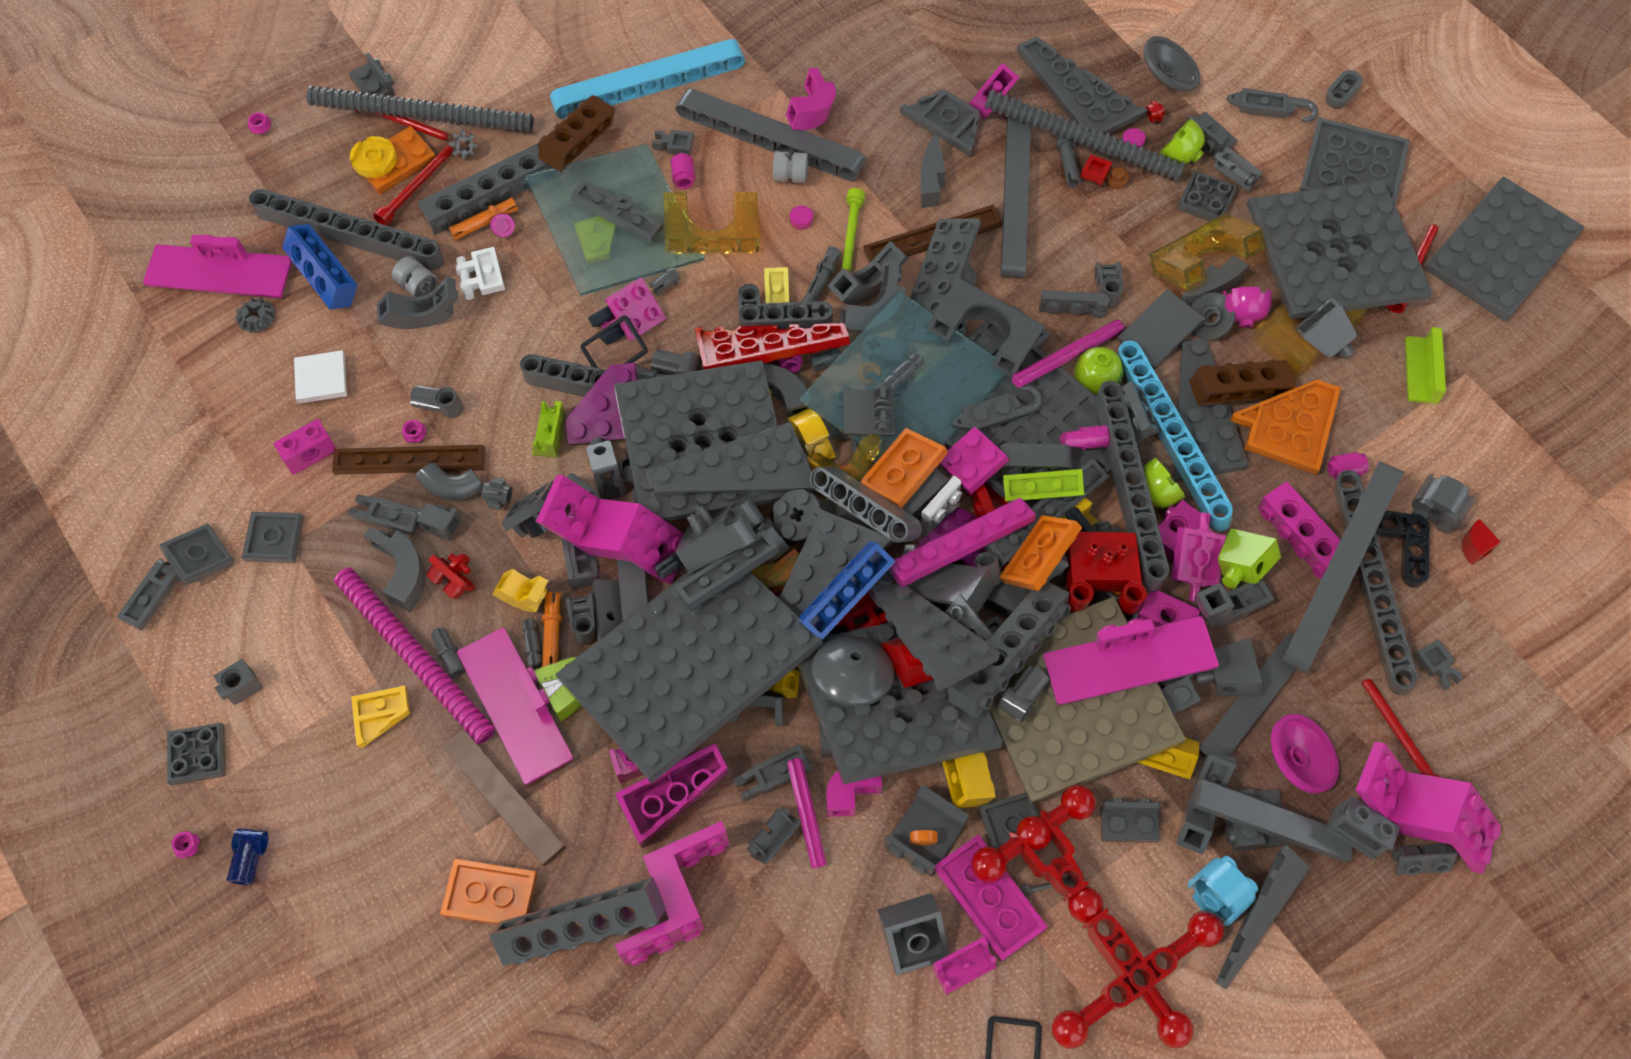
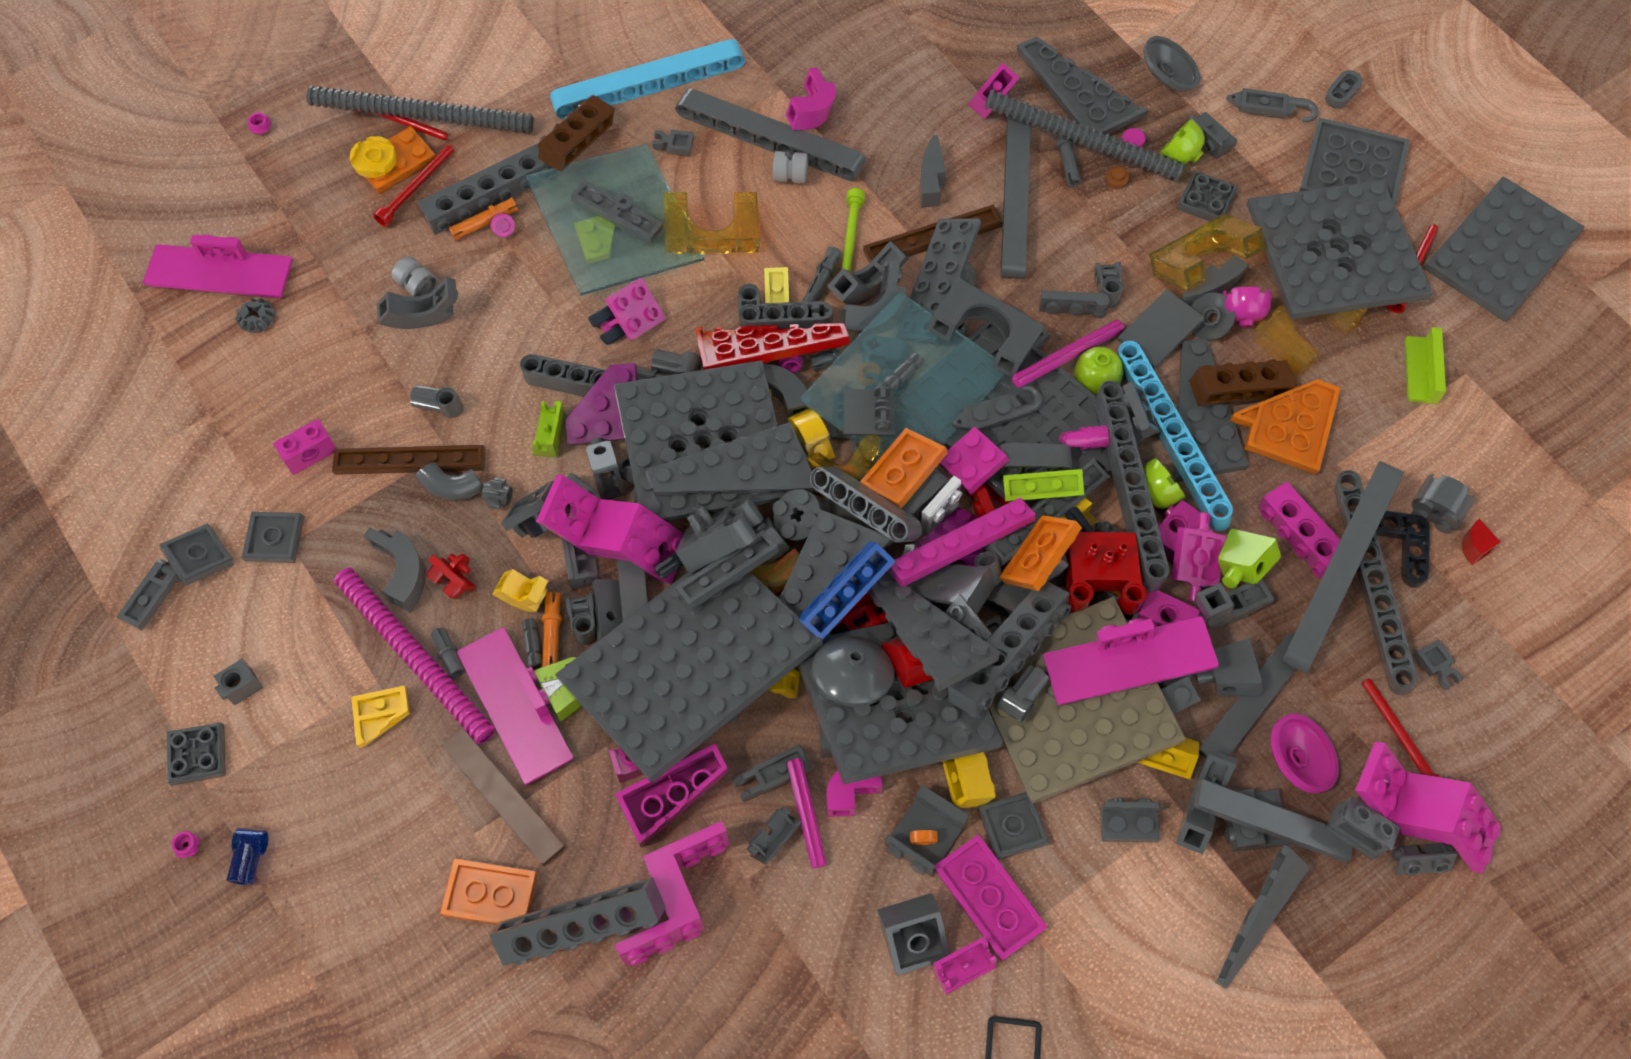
(319, 266): blue brick -> none
(320, 377): white tile -> none
(346, 228): dark grey beam -> none
(372, 78): dark grey bracket -> none
(386, 514): dark grey hinge -> none
(411, 426): dark pink plate -> none
(439, 521): dark grey brick -> none
(456, 145): dark grey gear -> none
(487, 271): white plate -> none
(605, 330): black piece -> none
(665, 281): dark grey pin -> none
(683, 170): dark pink brick -> none
(772, 701): dark grey tile -> none
(801, 217): dark pink tile -> none
(946, 117): dark grey wing -> none
(1027, 890): dark grey hinge -> none
(1087, 906): red piece -> none
(1096, 169): red tile -> none
(1155, 112): red plate -> none
(1223, 889): medium azure brick -> none
(1237, 168): dark grey hinge -> none
(1329, 330): dark grey torso -> none
(1349, 461): dark pink brick -> none

